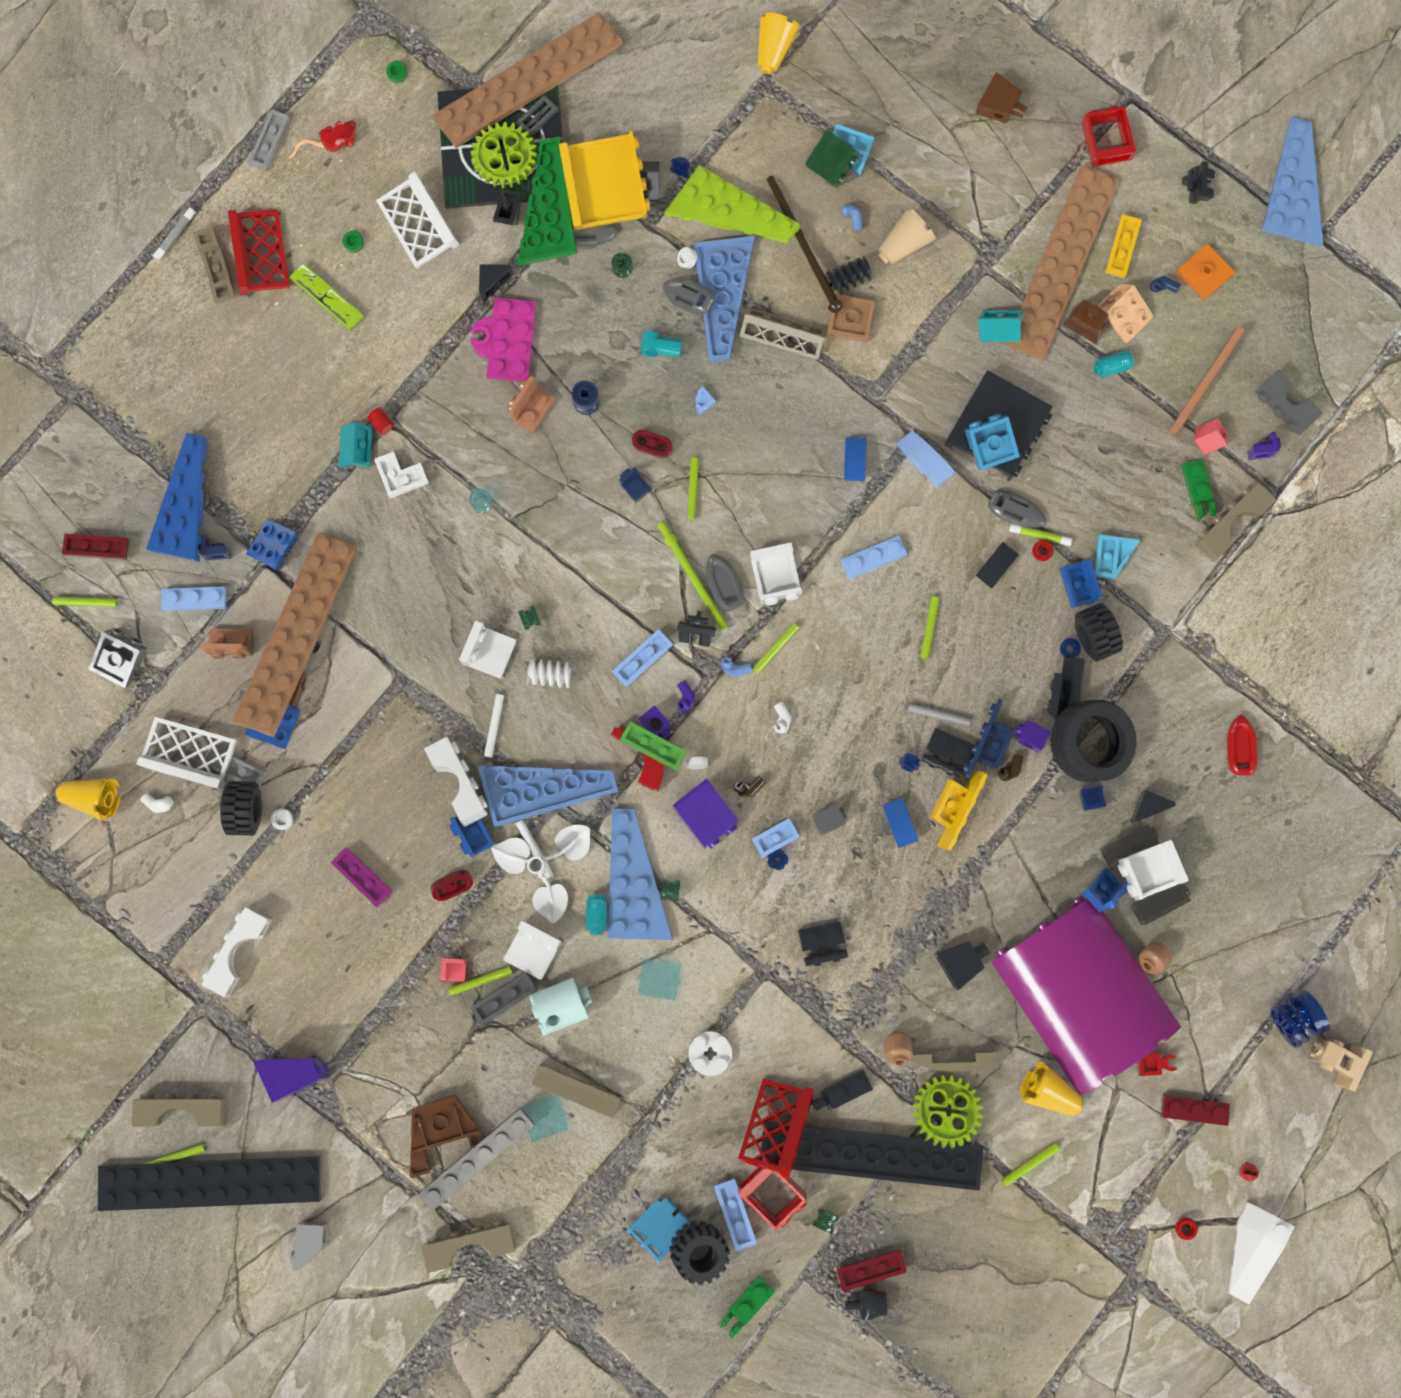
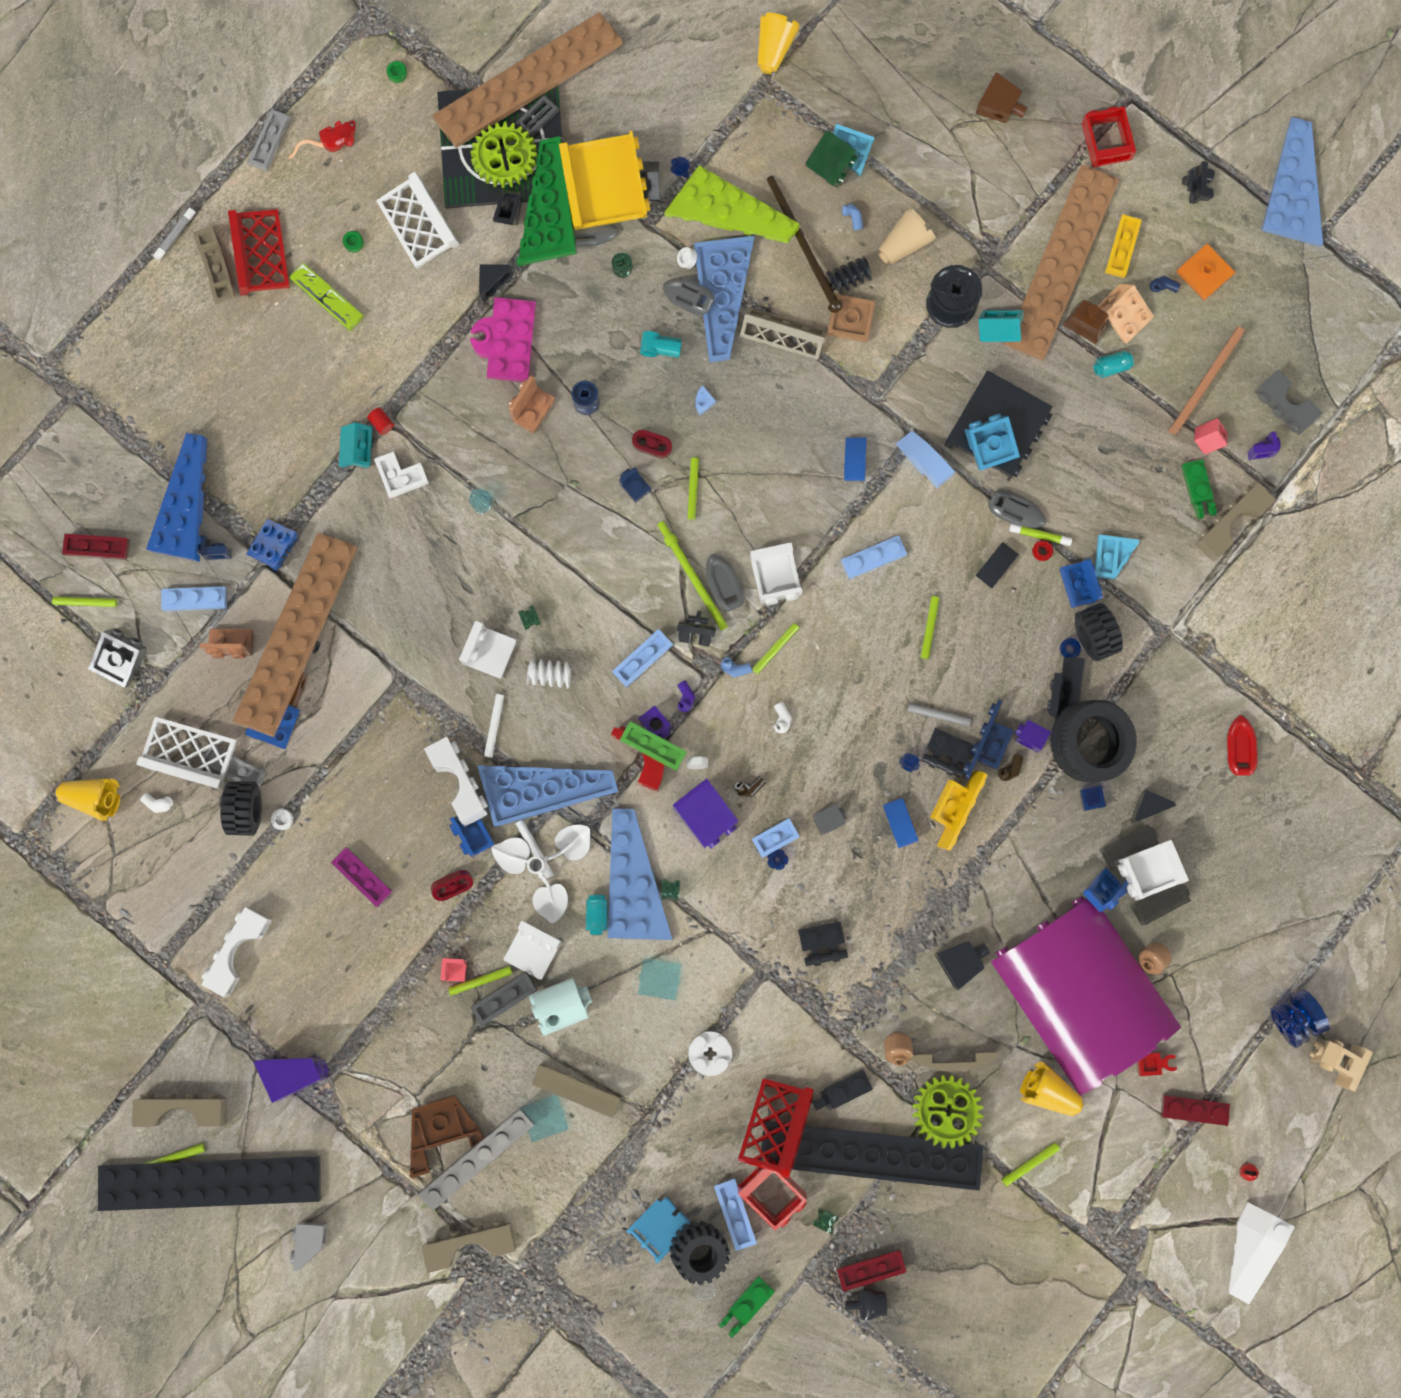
(953, 296): none -> black piece
(1193, 1228): red plate -> none

